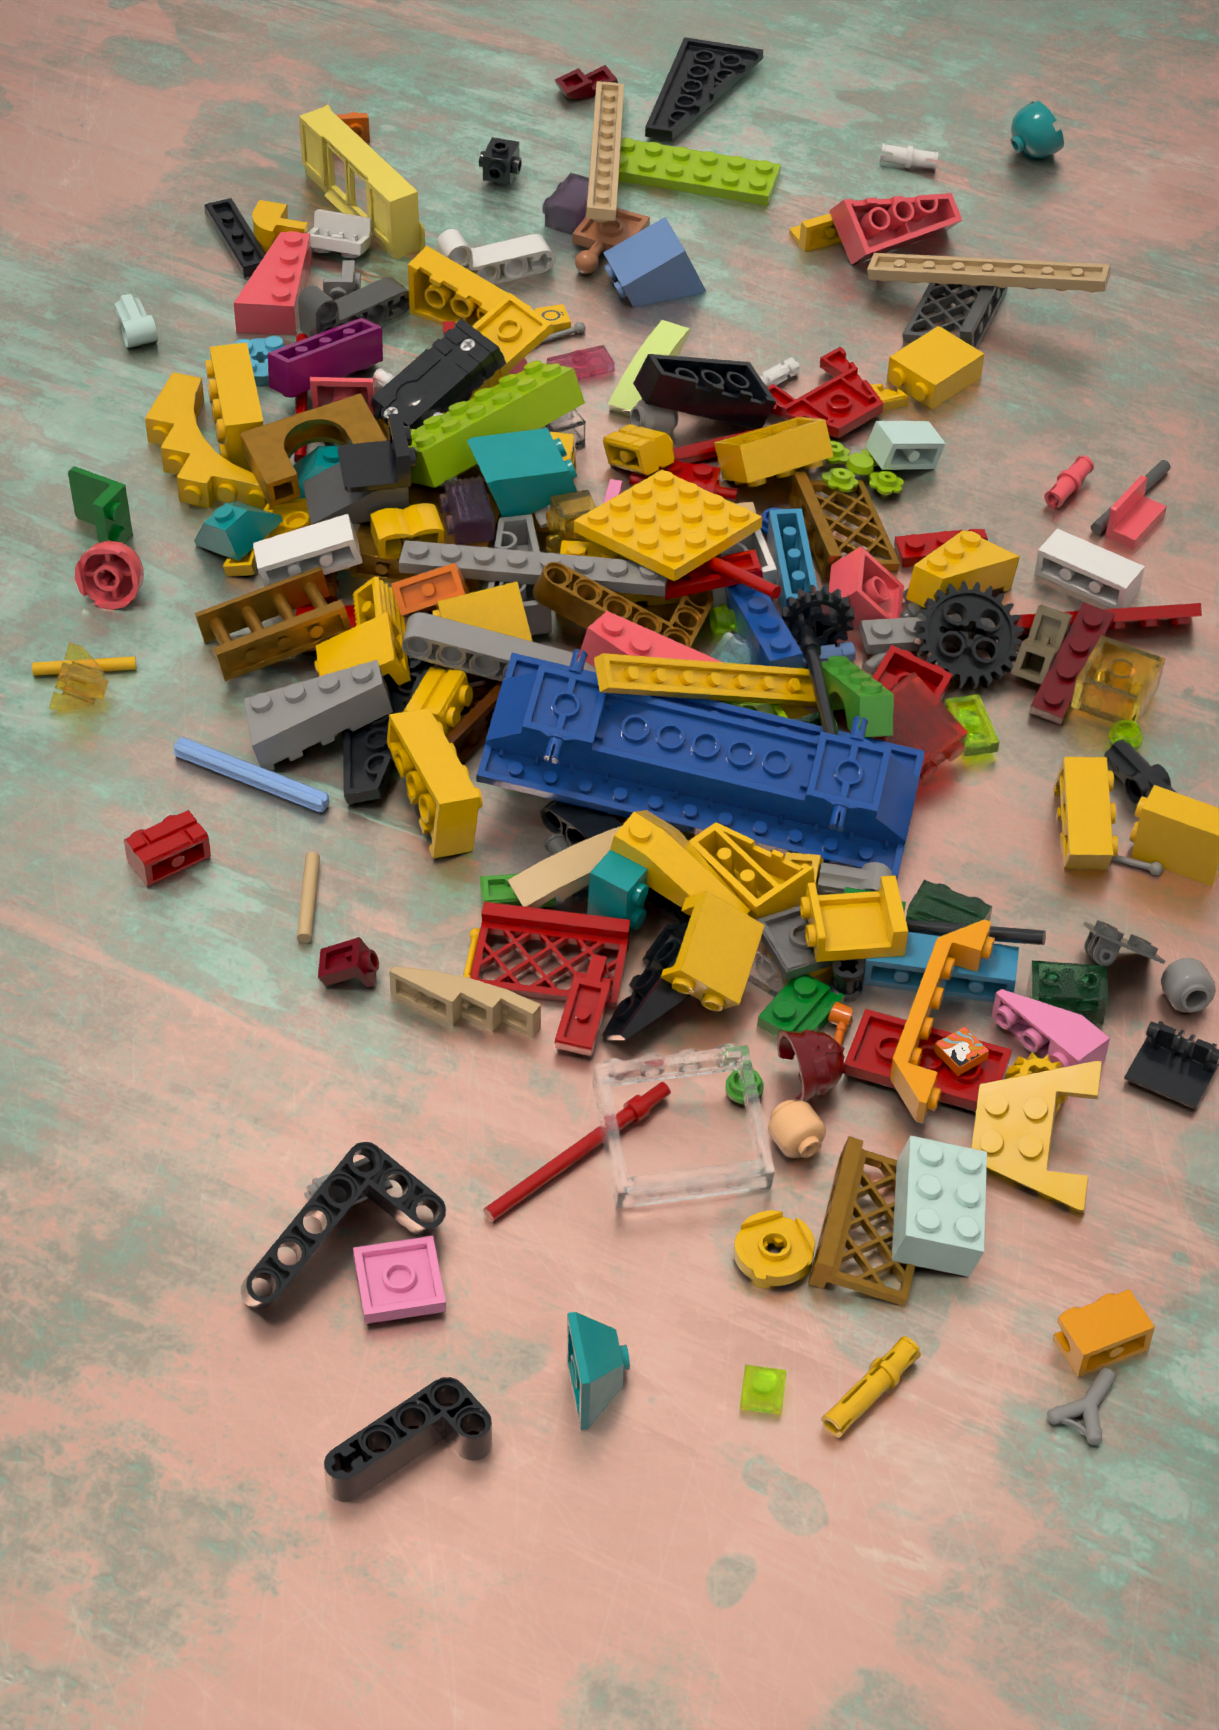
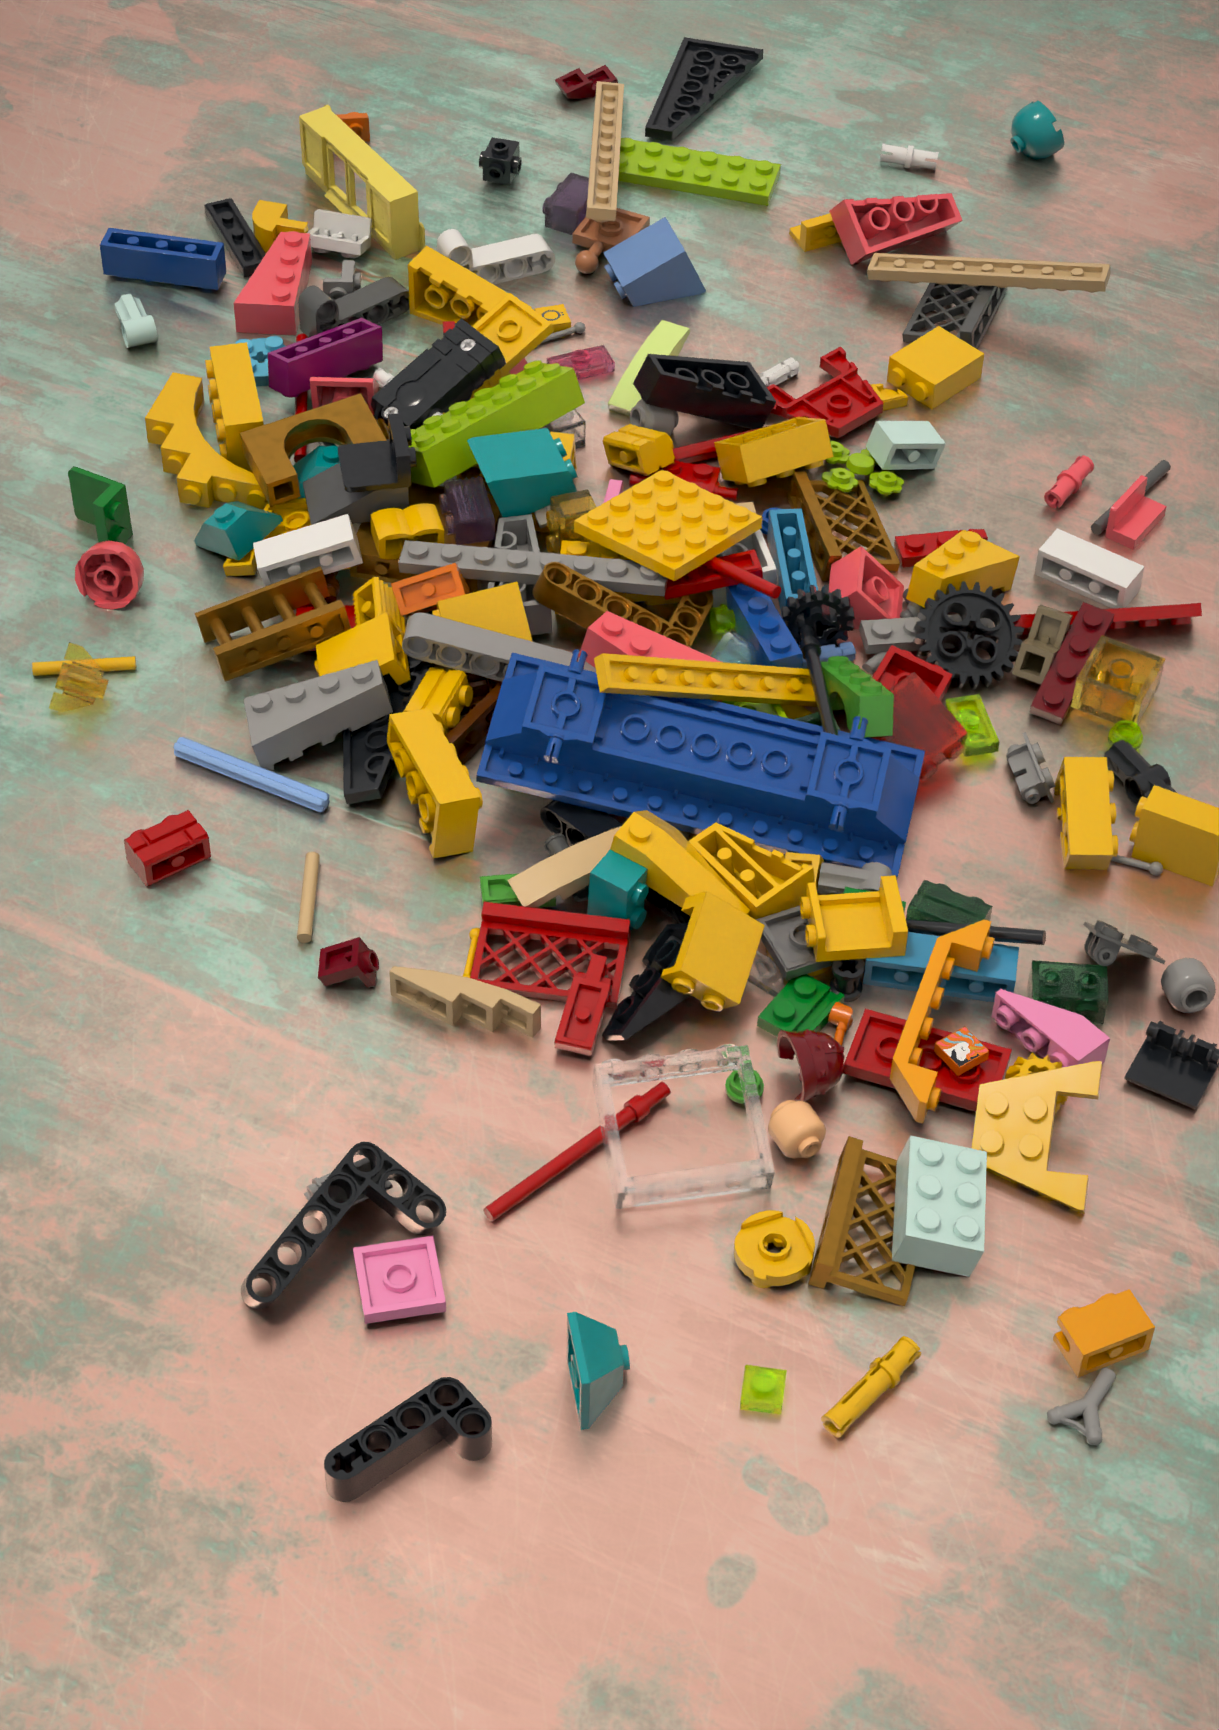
(163, 258): none -> blue brick
(1036, 781): none -> light grey hinge

